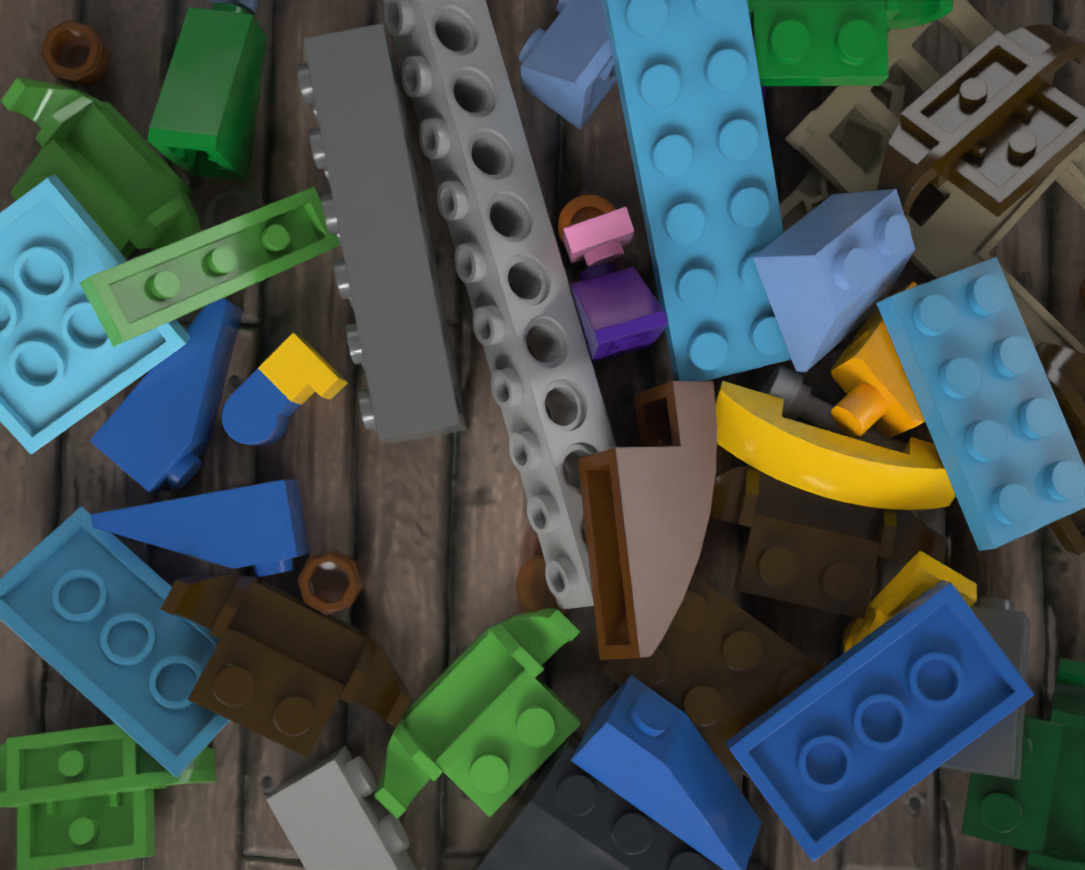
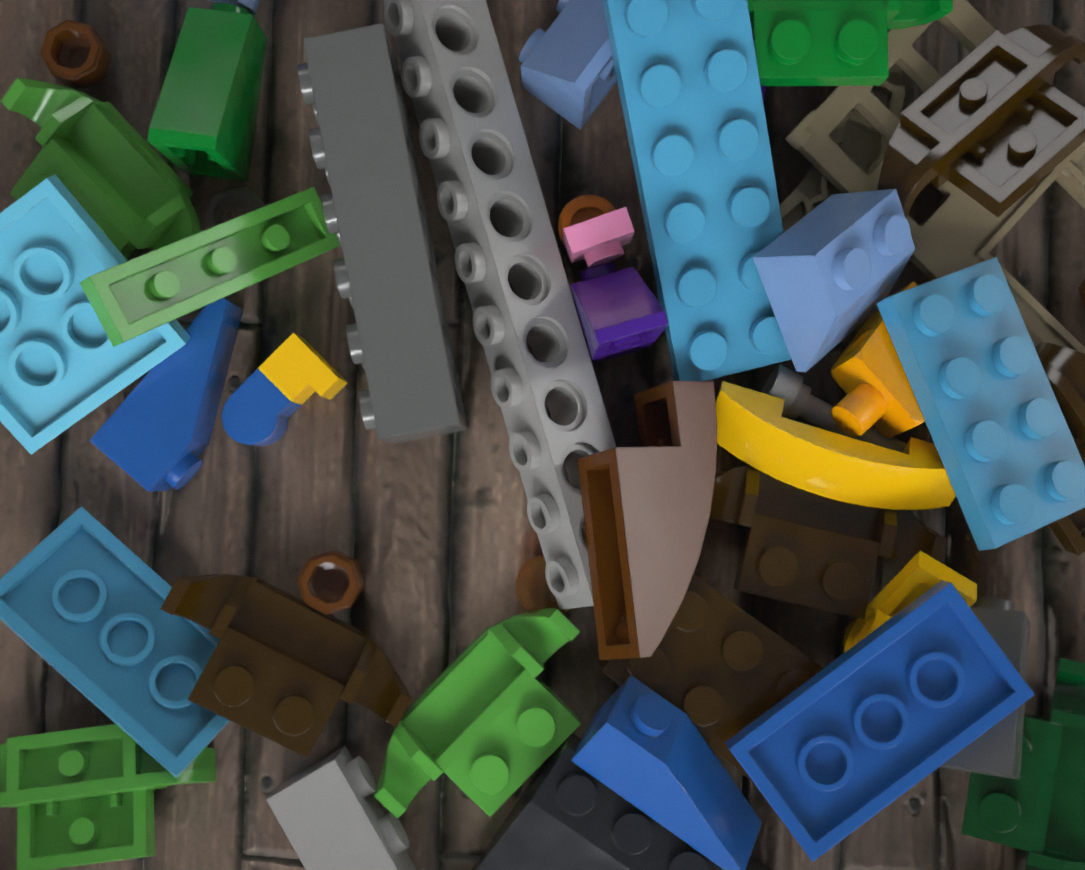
(226, 527): blue slope -> none

